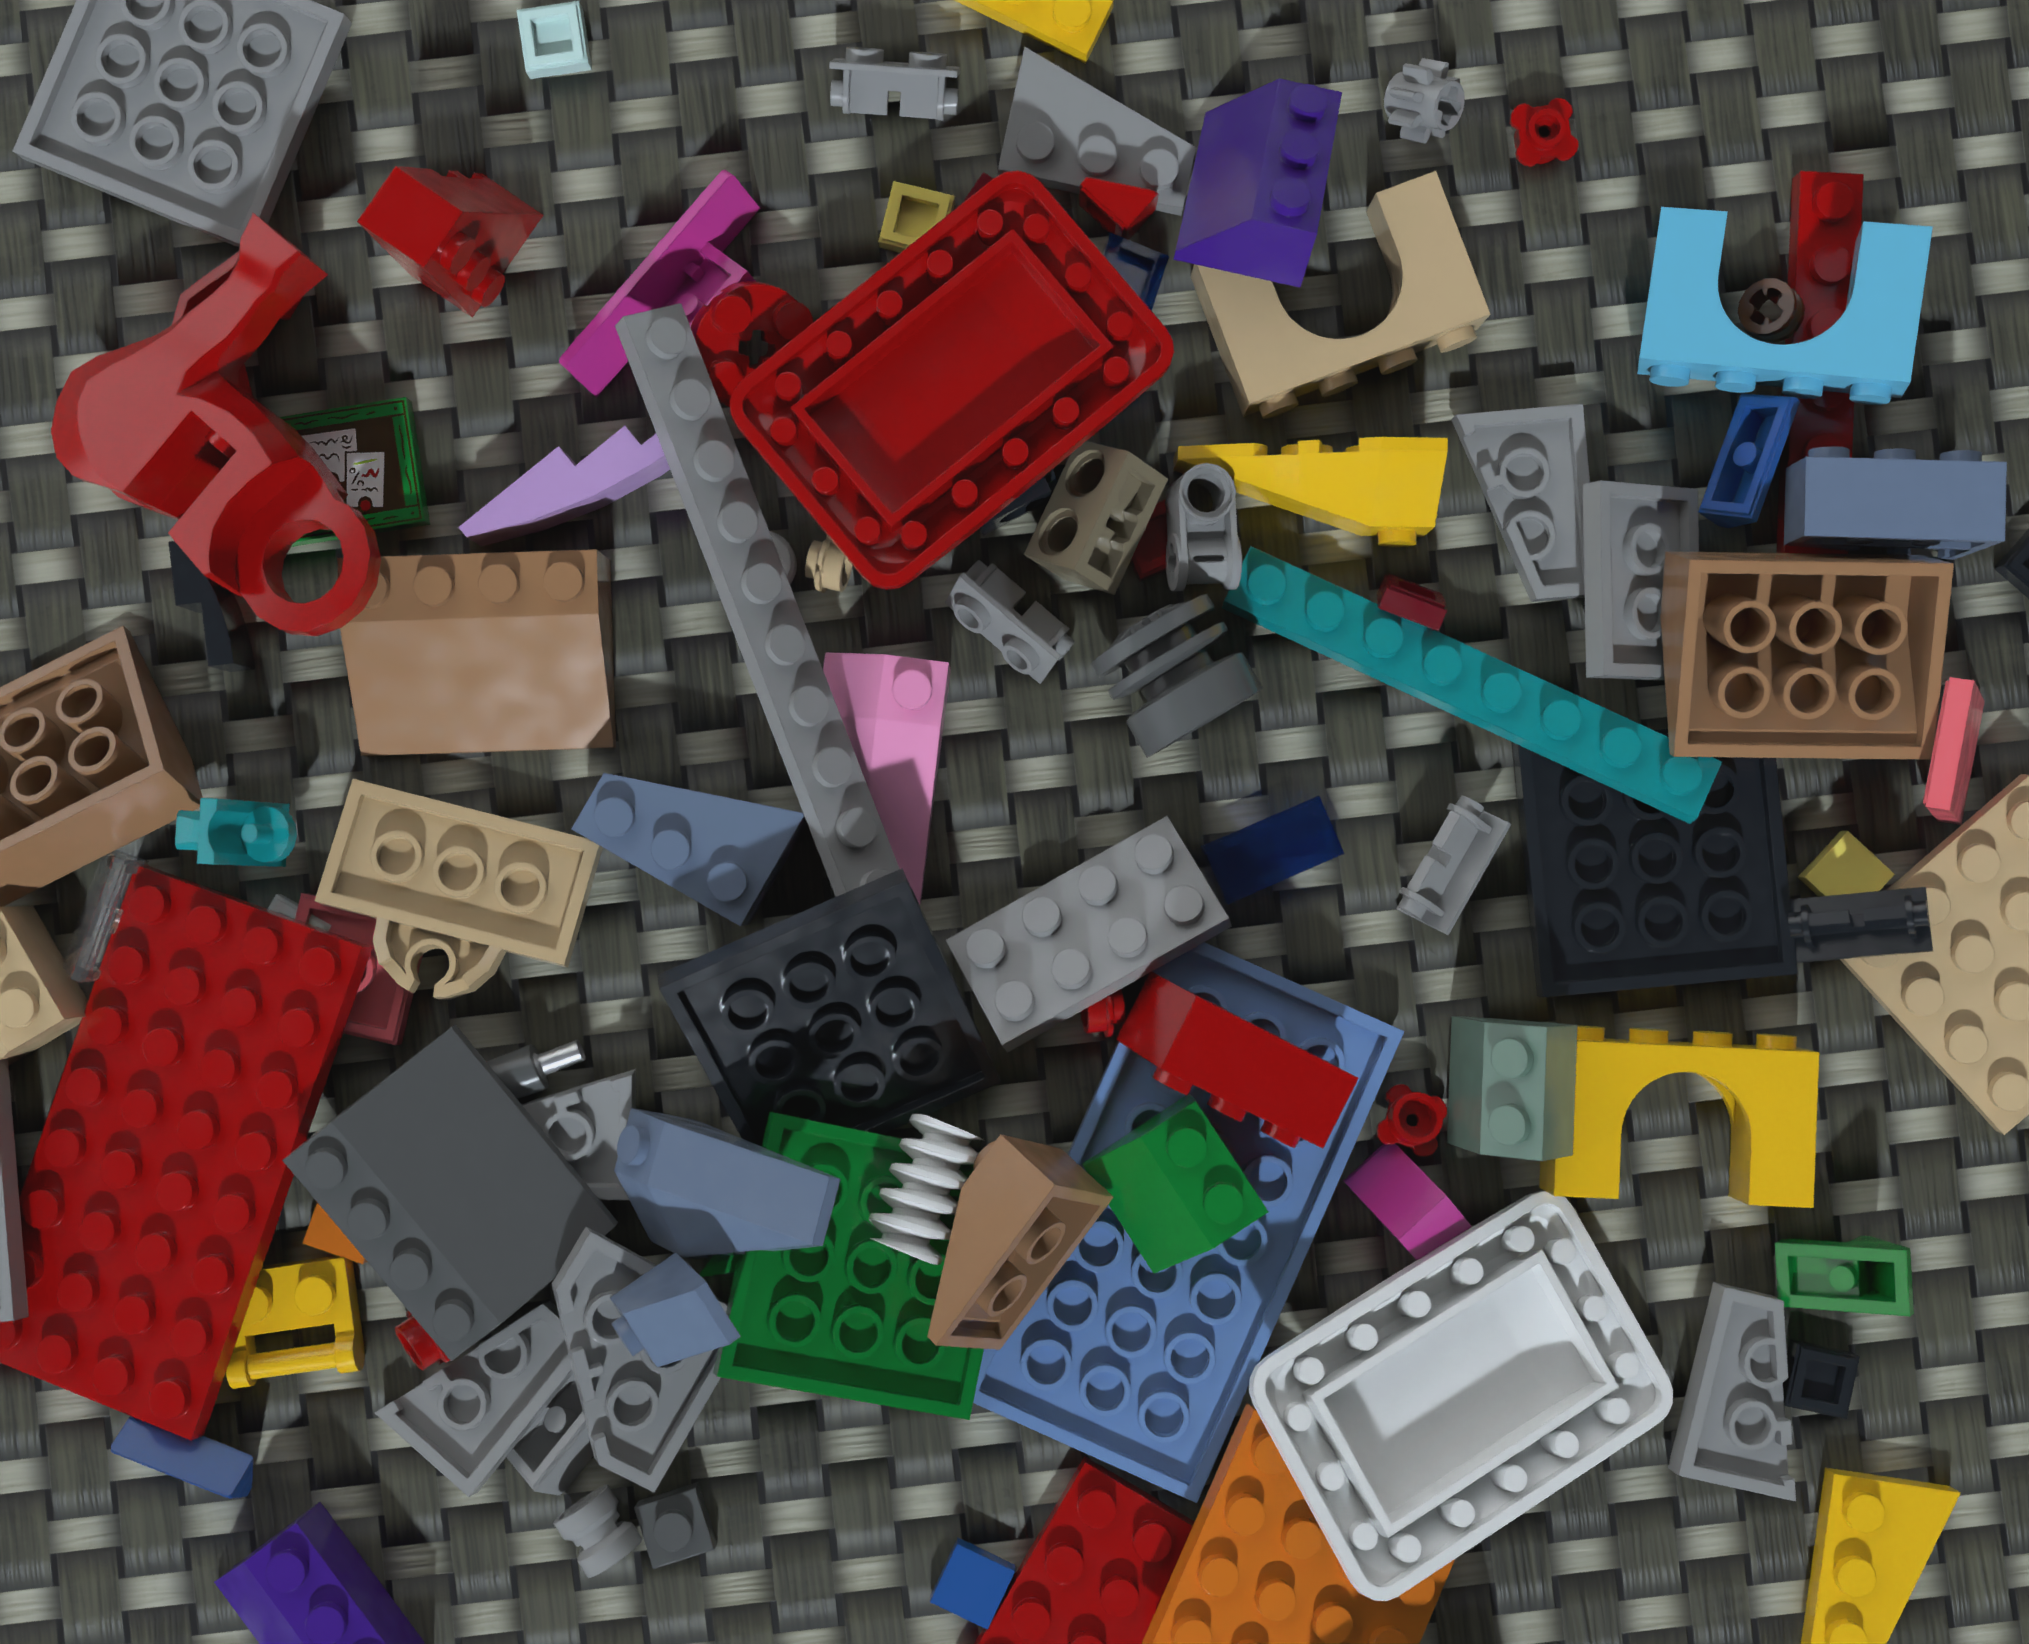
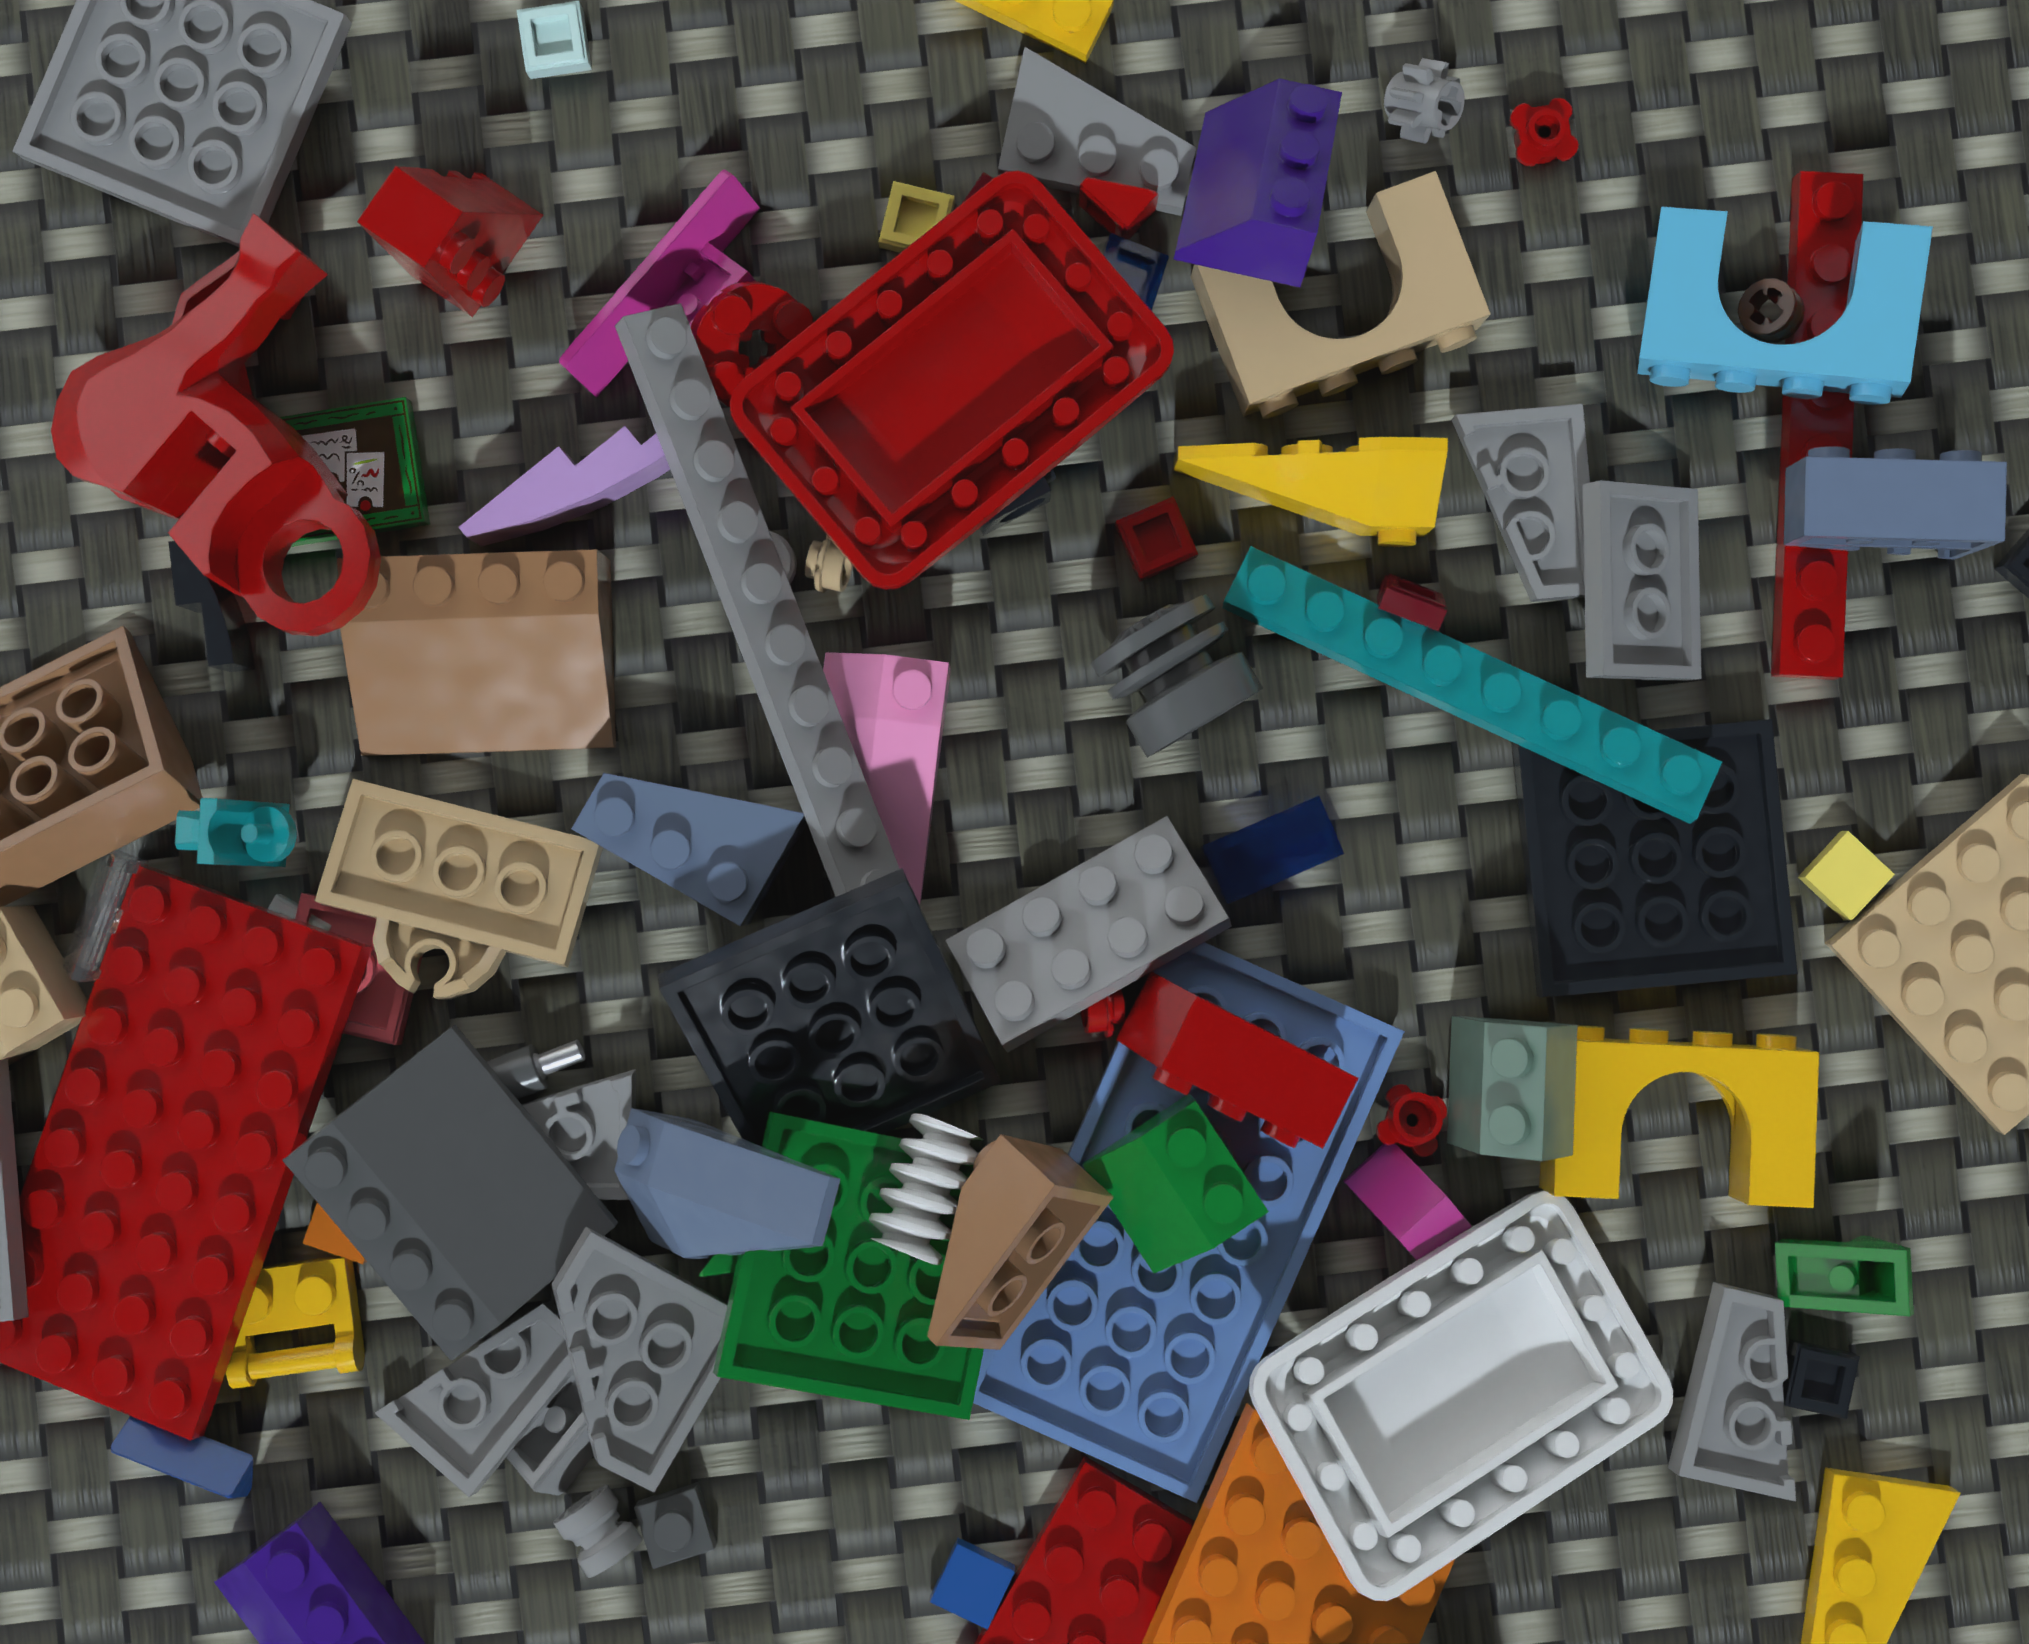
(419, 1344): red plate -> none
(671, 1314): sand blue slope -> none
(870, 79): light grey hinge -> none
(985, 605): light grey hinge -> none
(1096, 516): dark tan brick -> none
(1203, 535): light grey piece -> none
(1453, 865): light grey hinge -> none
(1748, 459): blue slope -> none
(1803, 654): medium nougat slope -> none
(1860, 925): black hinge -> none
(1954, 750): coral tile -> none

